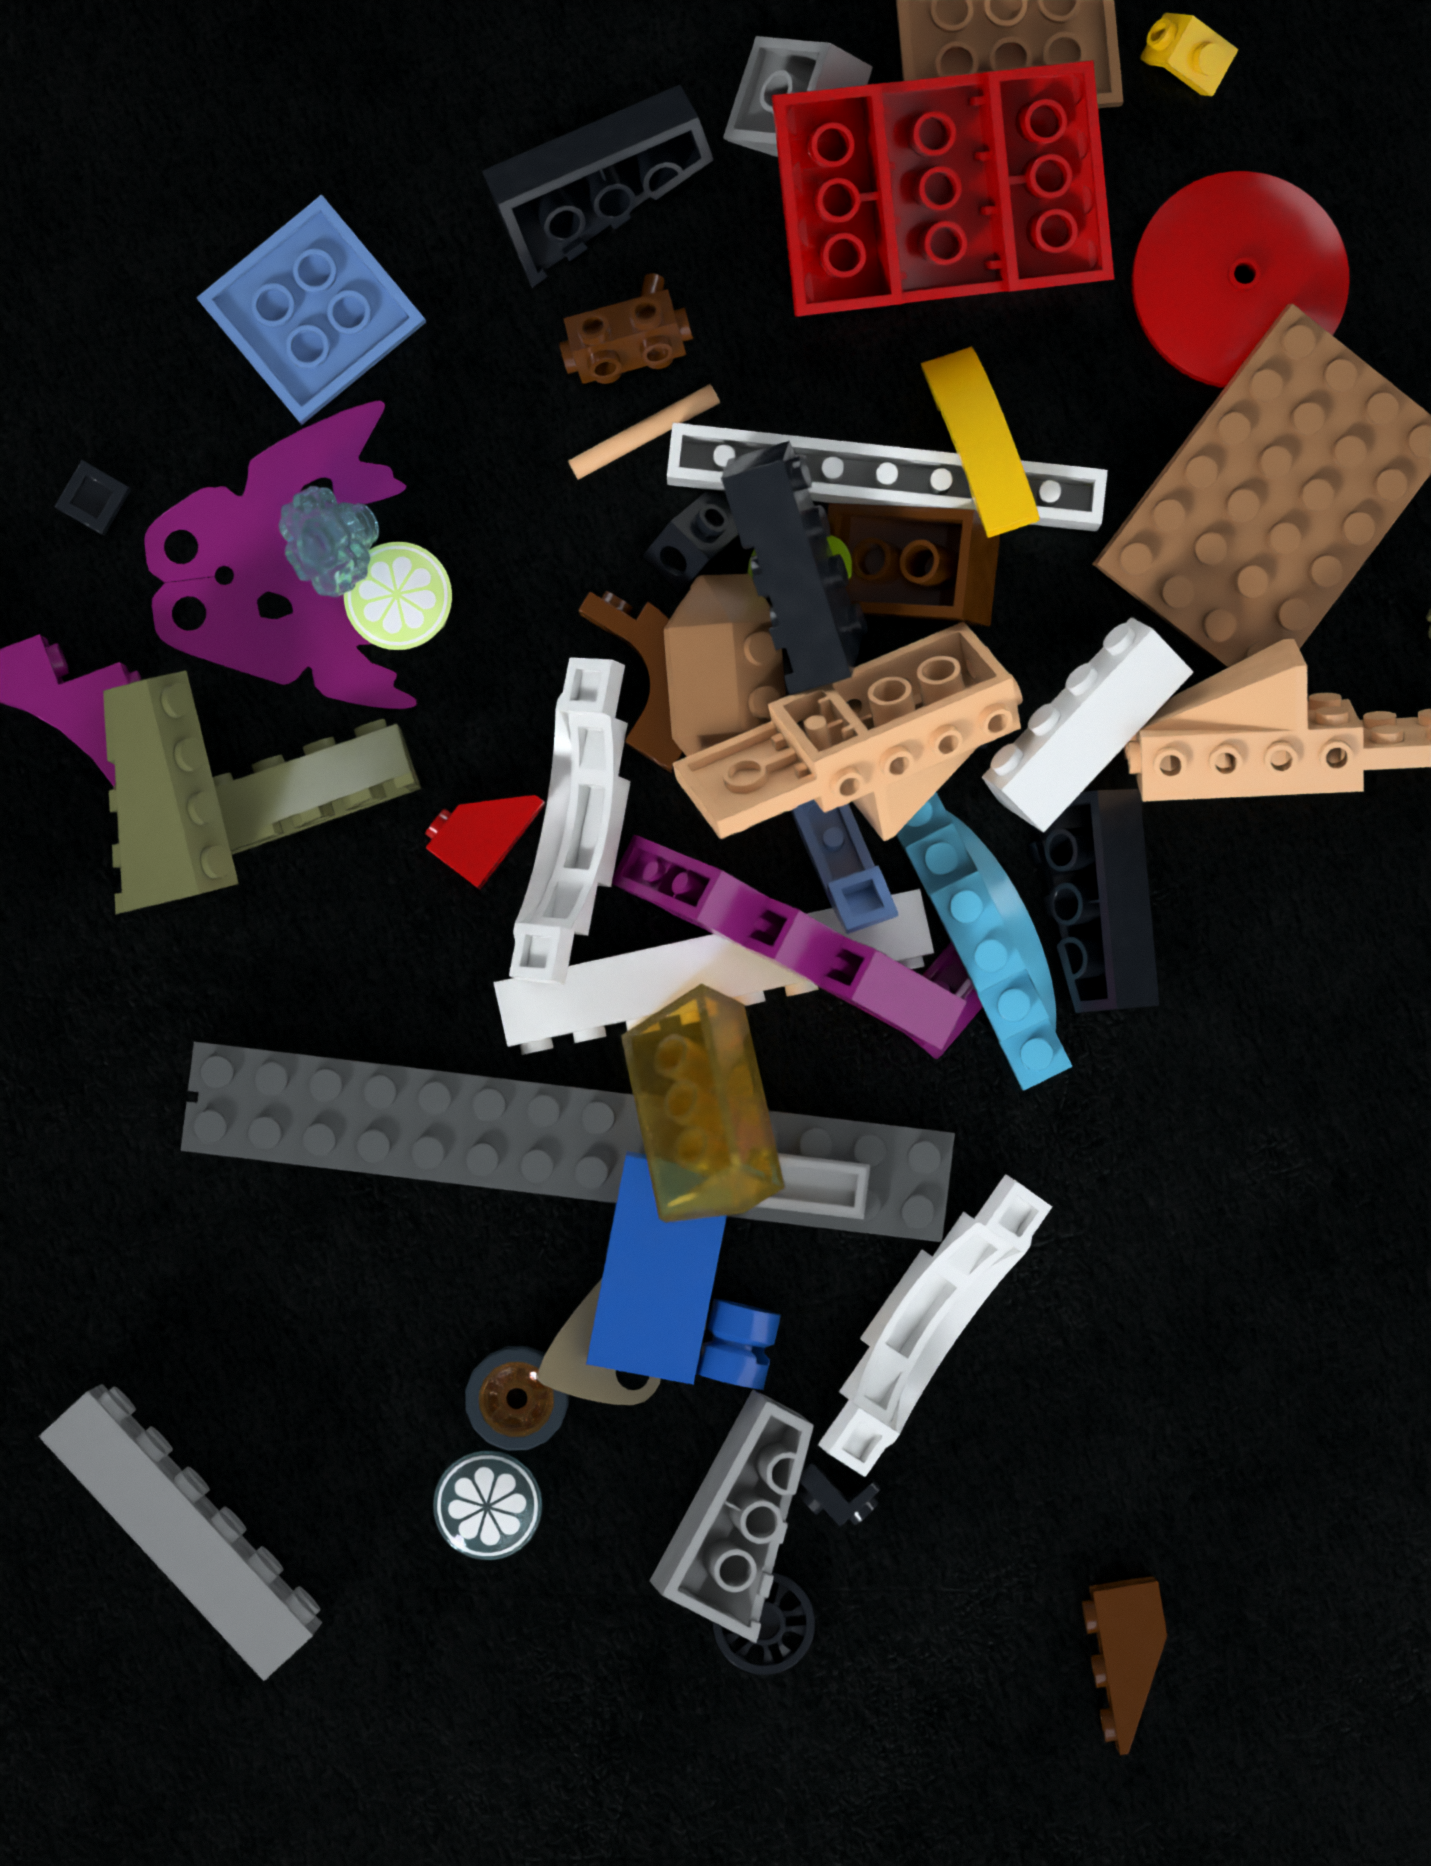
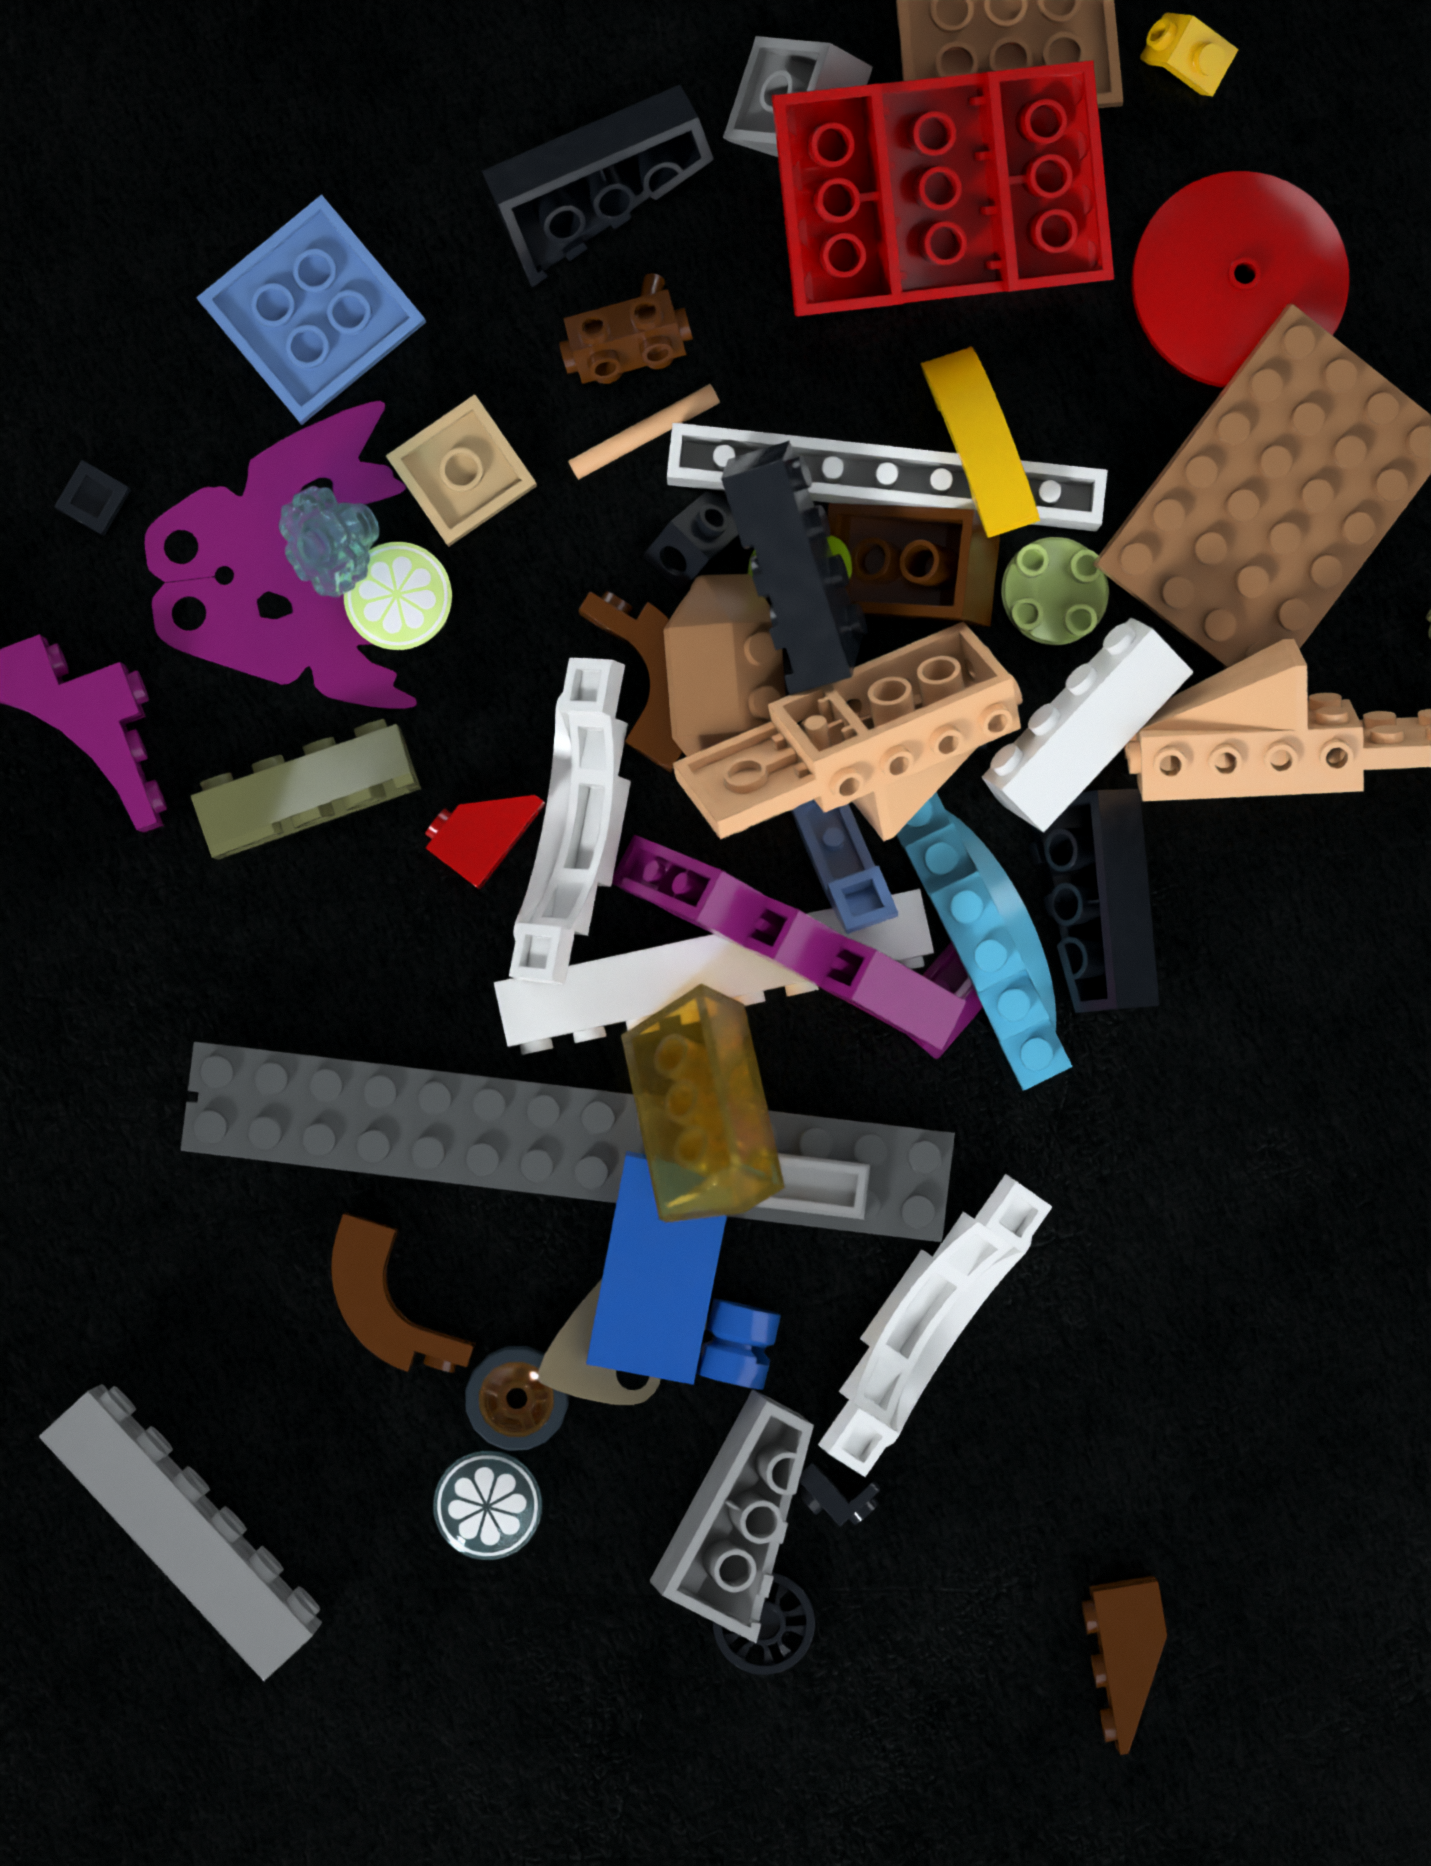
(163, 795): olive wedge -> none
(364, 1300): none -> reddish brown arch
(461, 470): none -> tan plate
(1054, 591): none -> yellowish green dish

